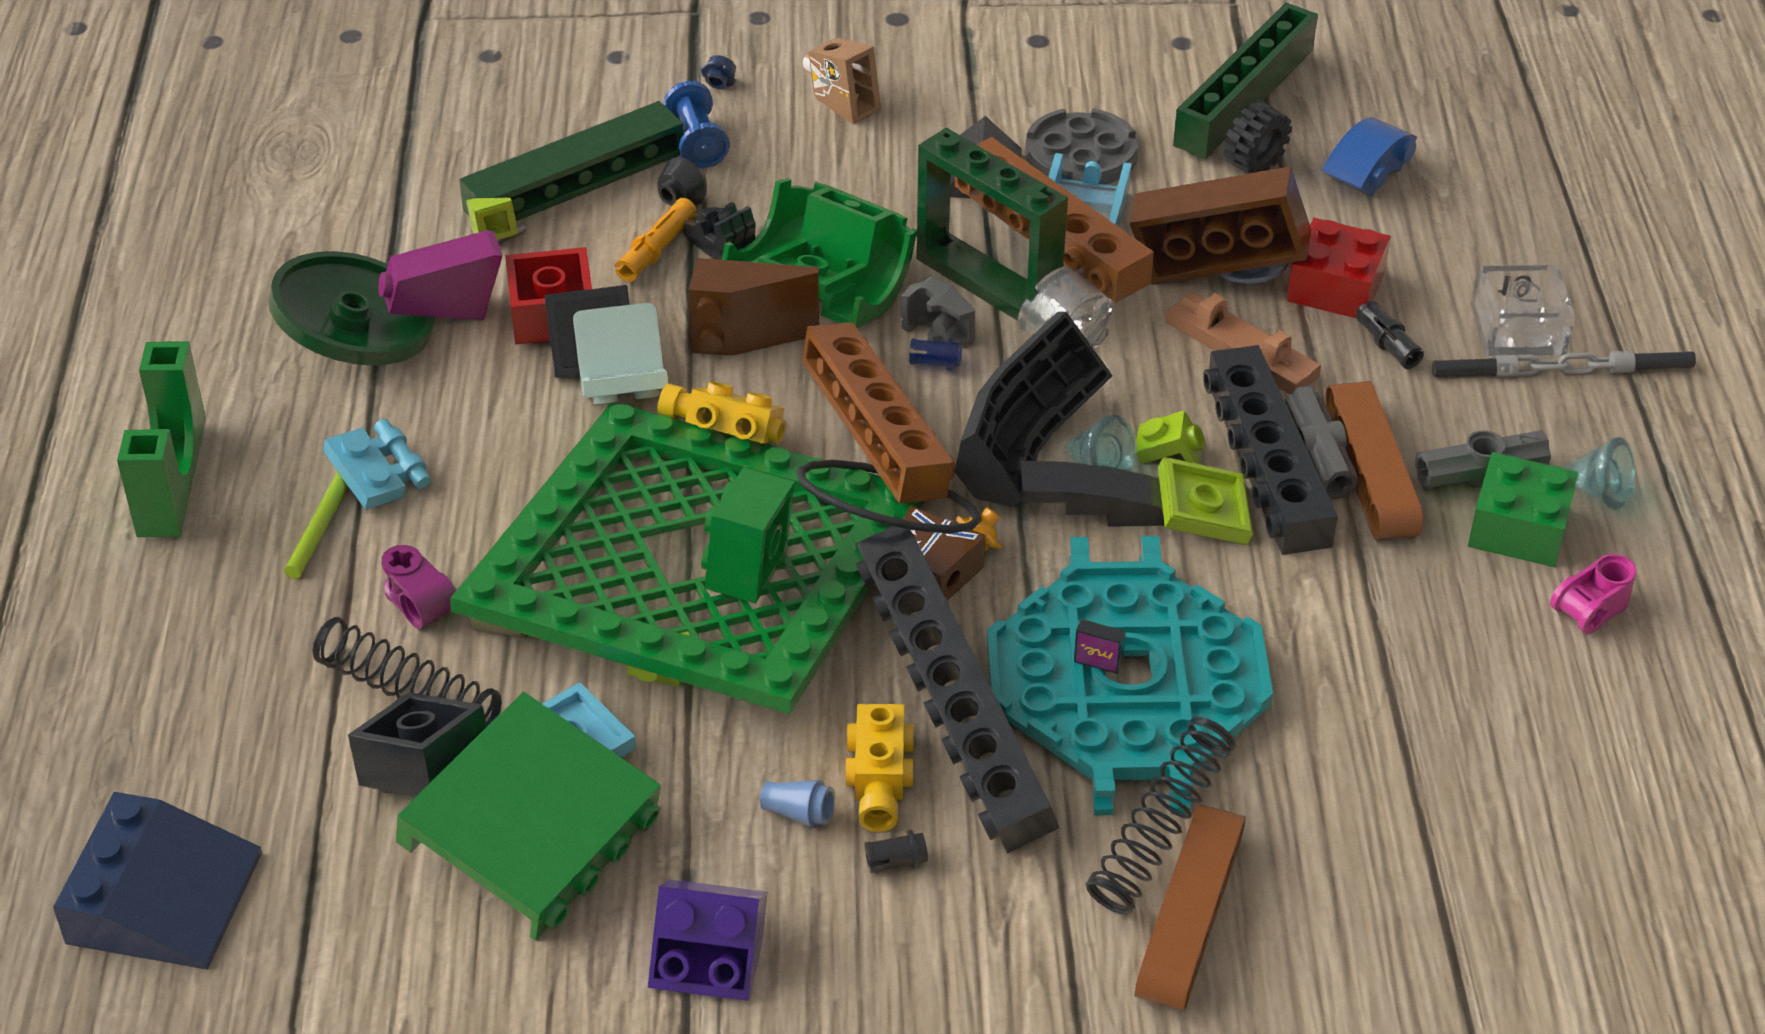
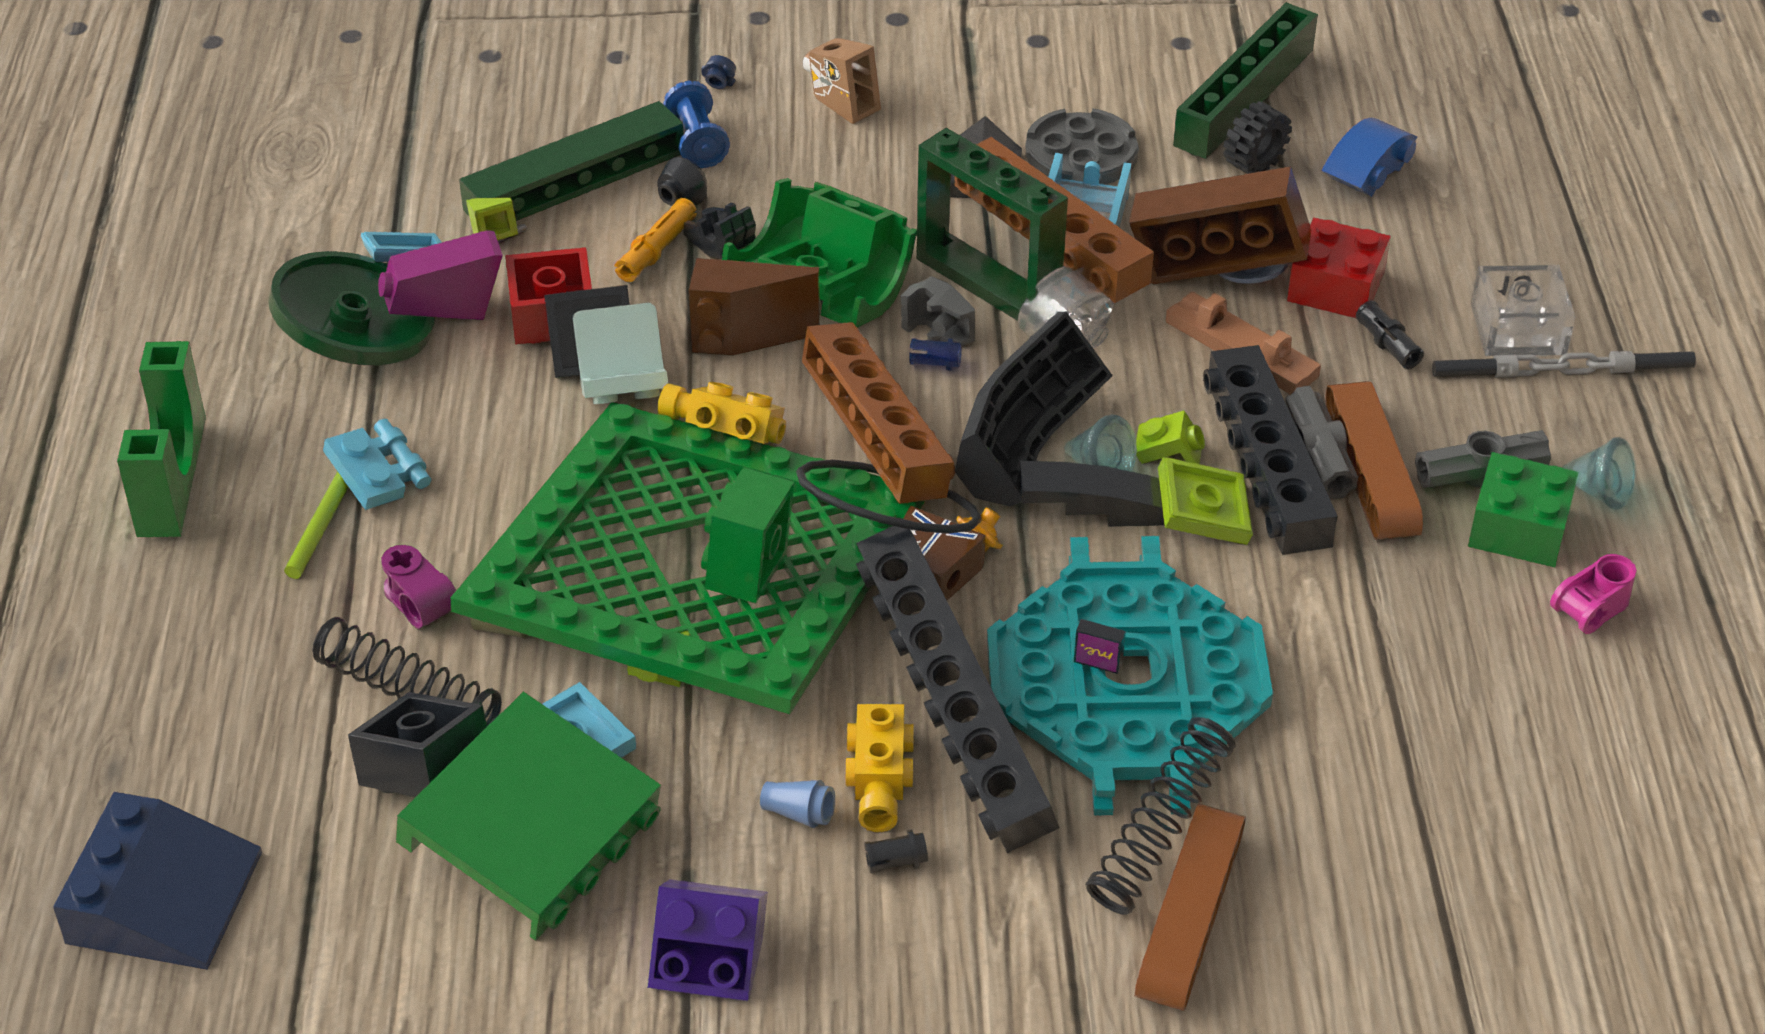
(386, 244): none -> medium azure tile

